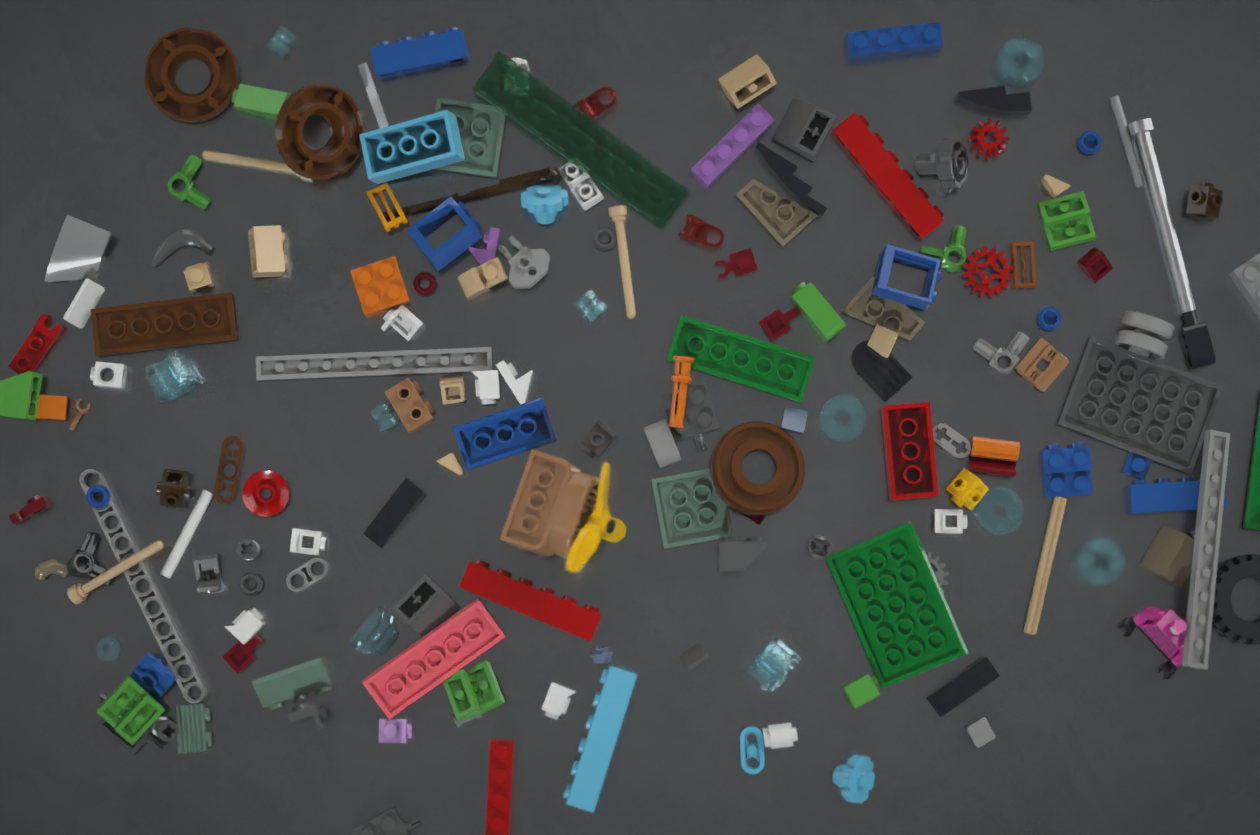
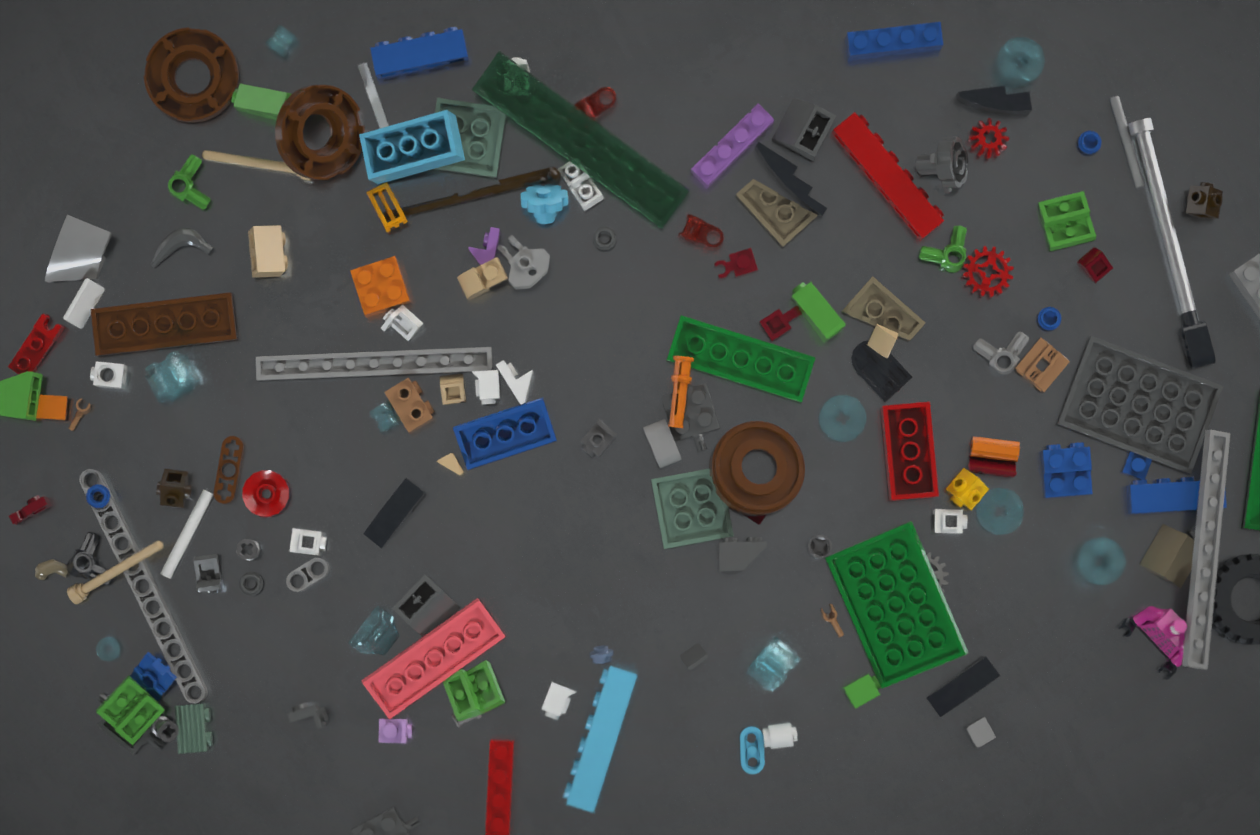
(199, 276): tan window -> none
(241, 655): dark red plate -> none
(247, 625): white window -> none
(293, 683): sand green slope -> none
(424, 276): dark red plate -> none
(456, 244): blue window -> none
(529, 600): red brick -> none
(561, 511): medium nougat brick -> none
(595, 309): clear light blue wheel -> none
(618, 215): tan piece -> none
(747, 81): tan brick -> none
(794, 420): sand blue slope -> none
(831, 617): none -> medium nougat hand
(855, 778): medium azure plant -> none
(929, 264): blue window -> none
(954, 436): light grey beam -> none
(1024, 285): dark orange tile -> none
(1045, 565): tan axle -> none
(1054, 186): tan slope -> none
(1144, 334): light grey wheel -> none

